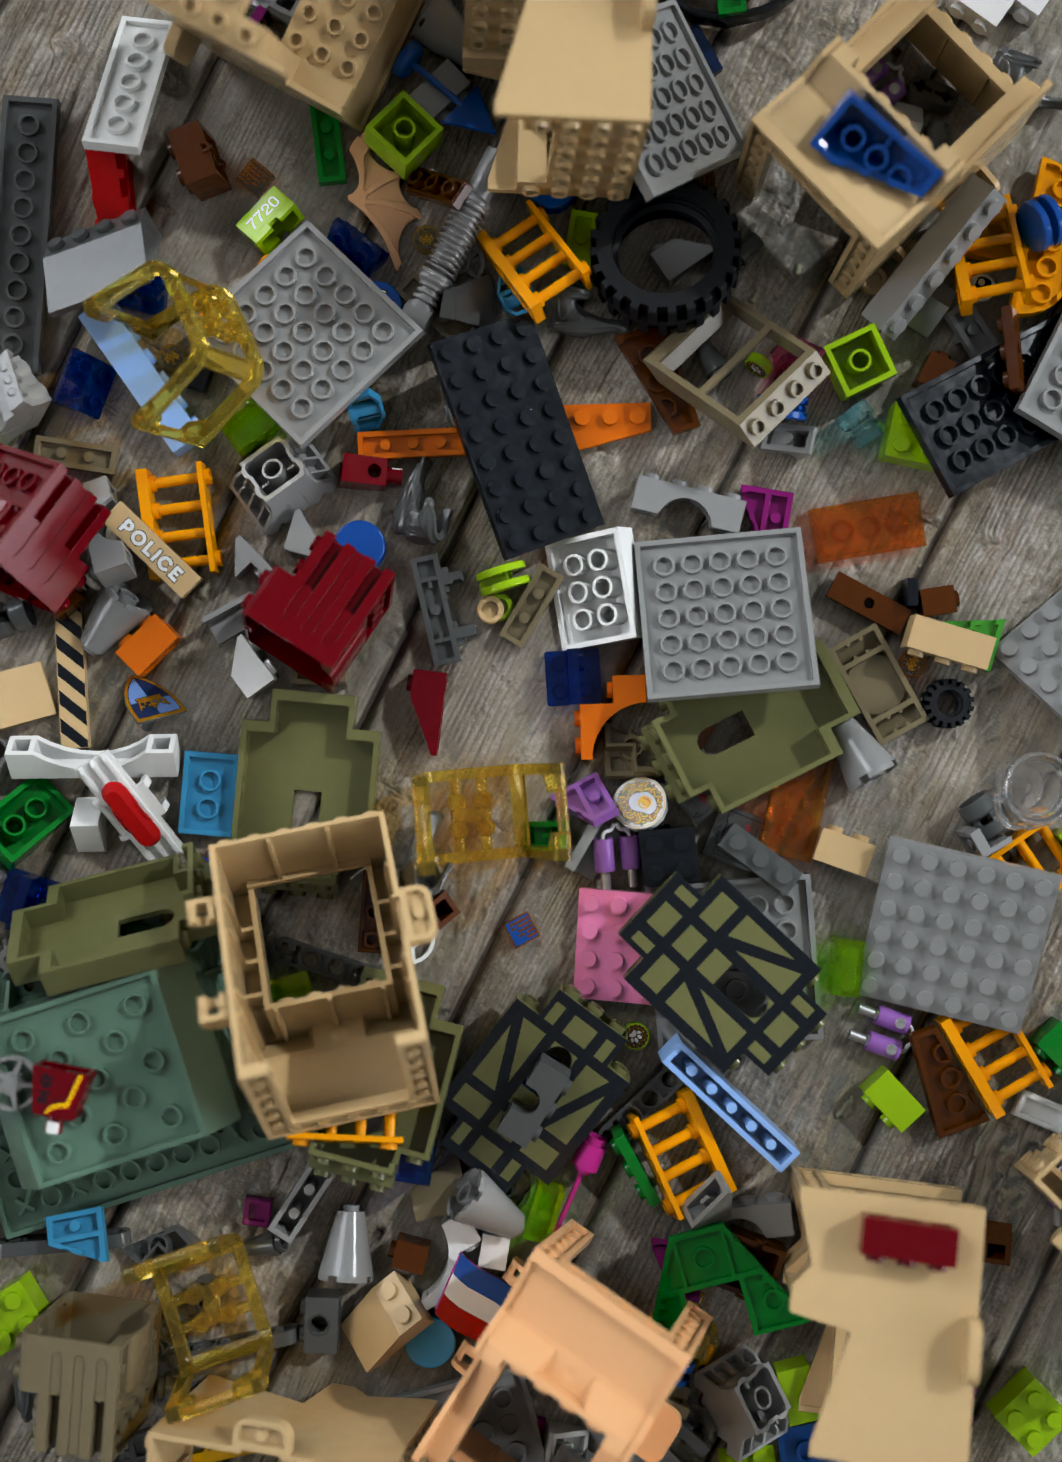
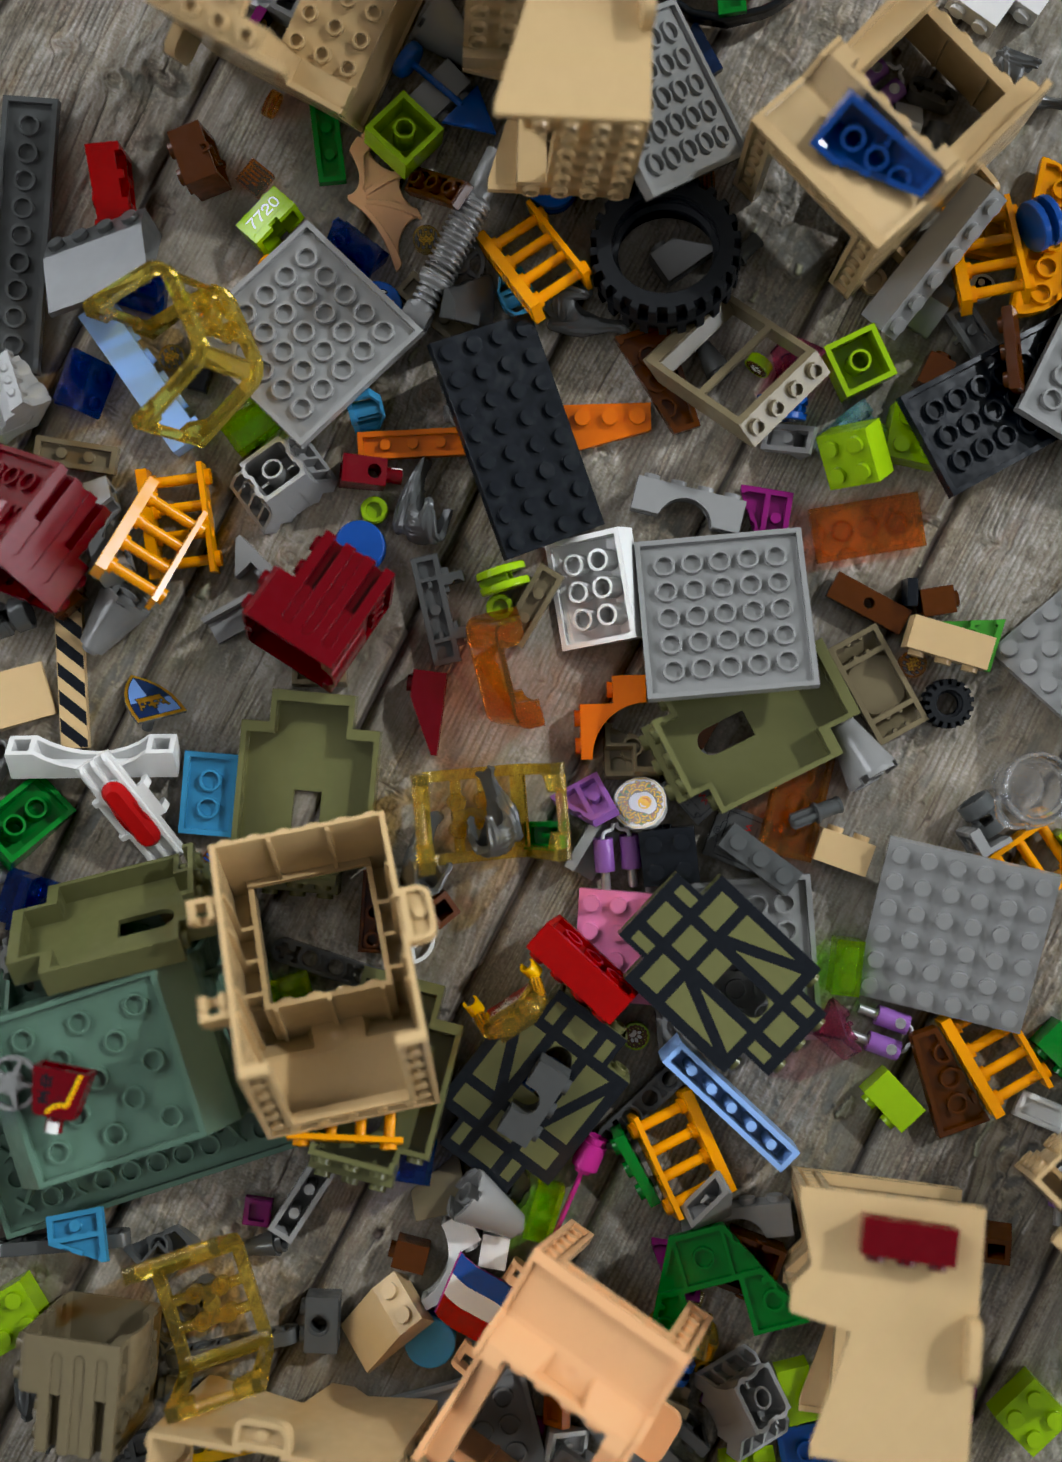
(88, 826): white slope -> none
(121, 540): none -> light orange fence
(128, 87): white plate -> none
(148, 644): orange brick -> none
(152, 550): tan tile -> none
(250, 669): white slope -> none
(272, 104): none -> clear orange tile
(299, 535): light grey slope -> none
(347, 1248): light grey cone -> none
(374, 510): none -> lime tile
(487, 639): none -> clear orange windscreen
(490, 610): tan tile -> none
(502, 821): none -> dark grey hair
(514, 1012): none -> clear yellow torso
(521, 929): tile -> none
(554, 1414): none -> orange plate
(573, 677): clear blue bracket -> none
(579, 234): lime plate -> none
(582, 969): none -> red slope
(816, 812): none -> dark grey axle
(836, 1032): none -> clear pink slope
(855, 454): none -> lime brick

